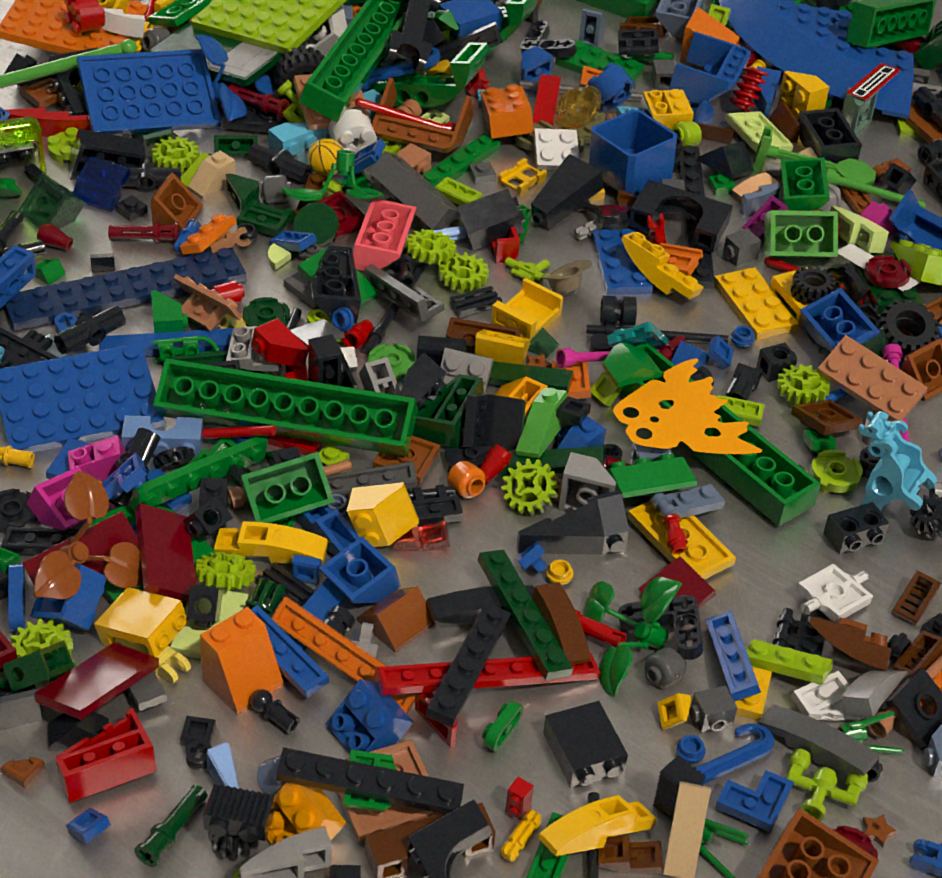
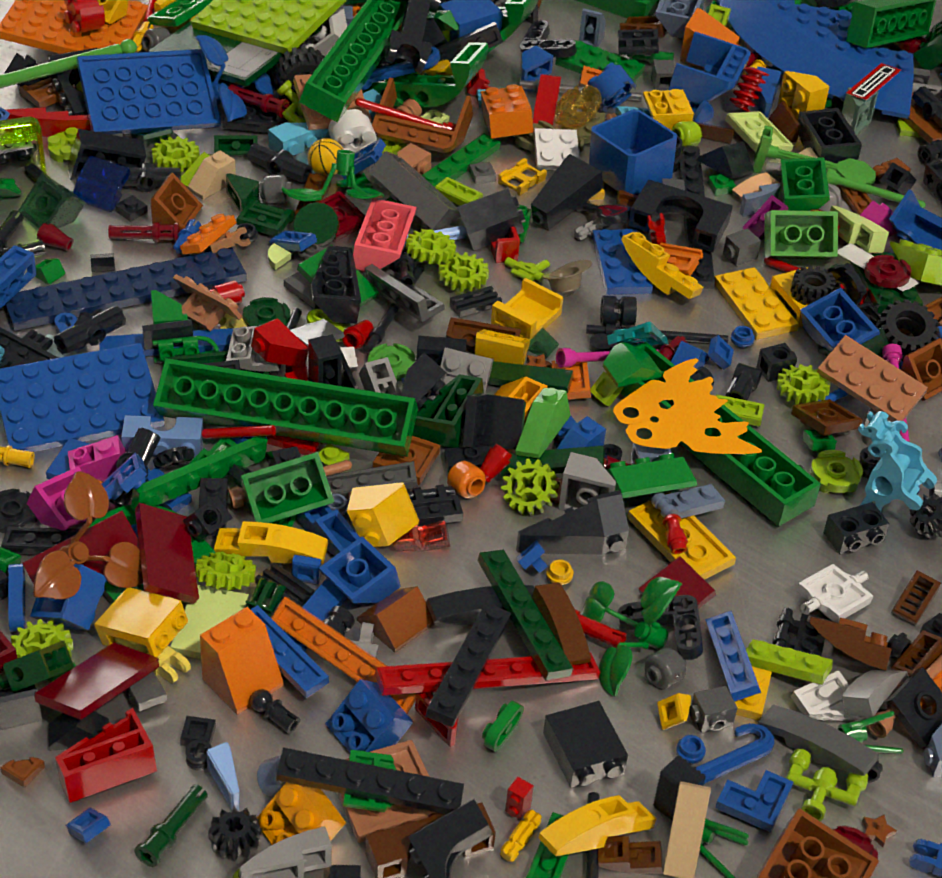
(123, 23): white slope -> none
(166, 331): none -> black tile
(214, 595): black brick -> none
(239, 813): black brick -> none
(334, 186): lime plate -> none
(343, 319): blue plate -> none
(573, 411): black tile -> none

